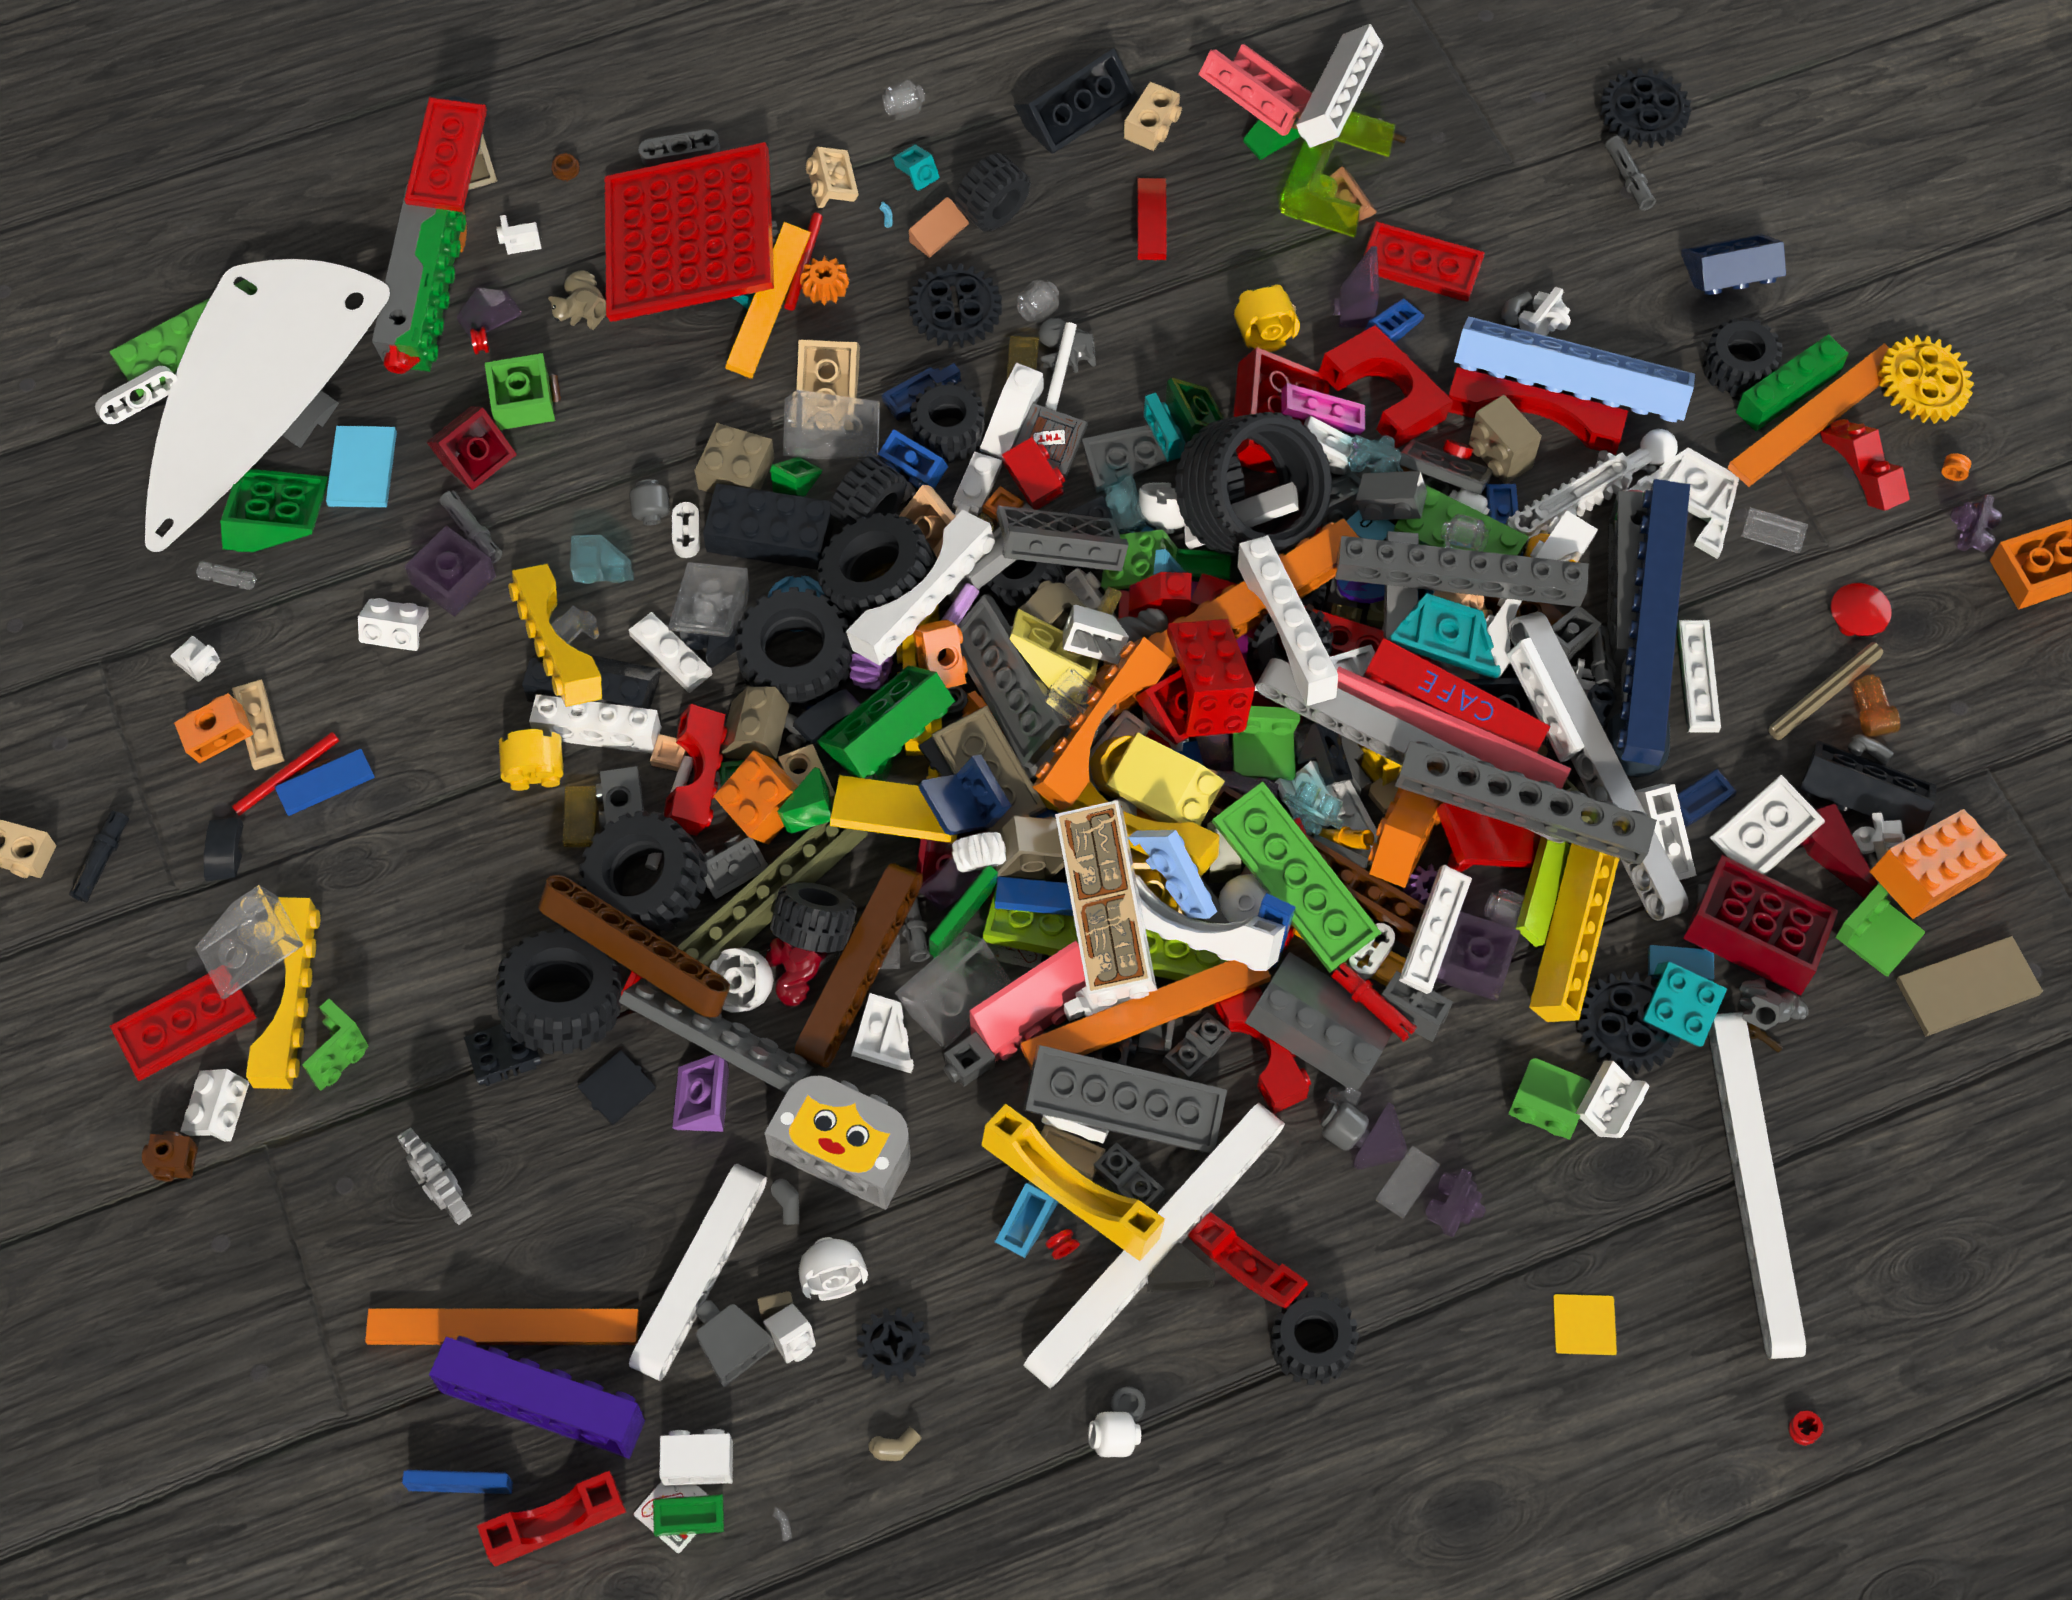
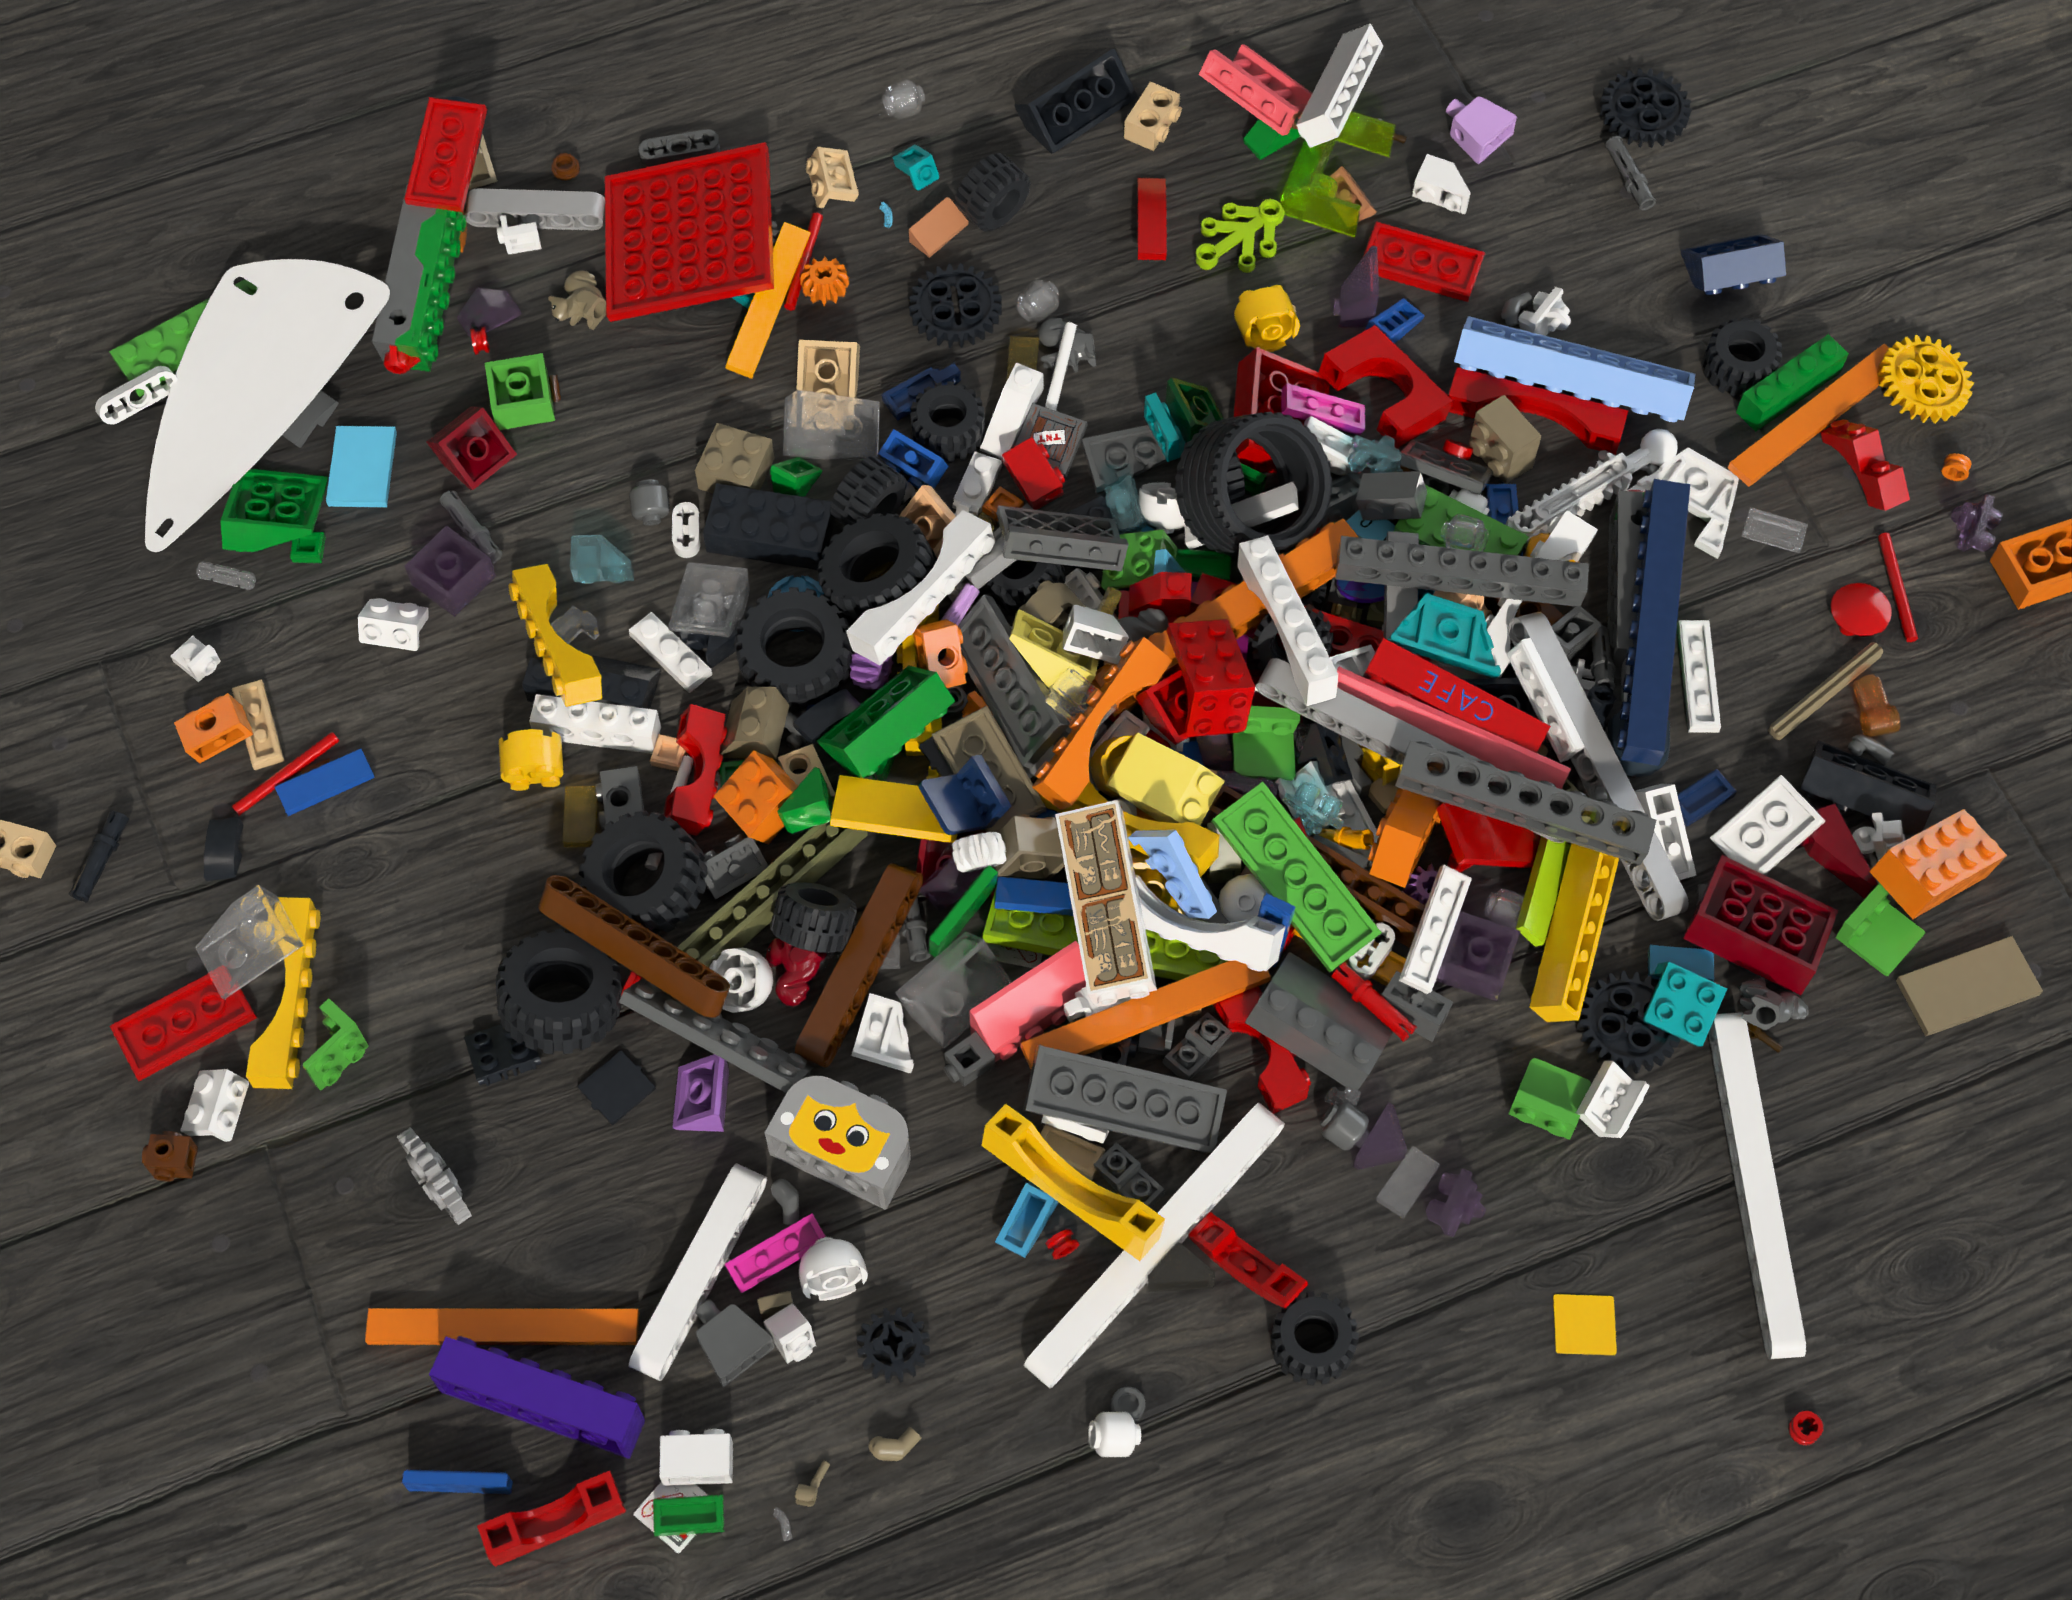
(308, 548): none -> green tile
(547, 208): none -> light grey beam
(774, 1253): none -> dark pink plate
(806, 1494): none -> dark tan hand
(1241, 232): none -> lime plant
(1254, 480): none -> green tile
(1441, 185): none -> white slope
(1480, 126): none -> lavender torso
(1898, 587): none -> red bar

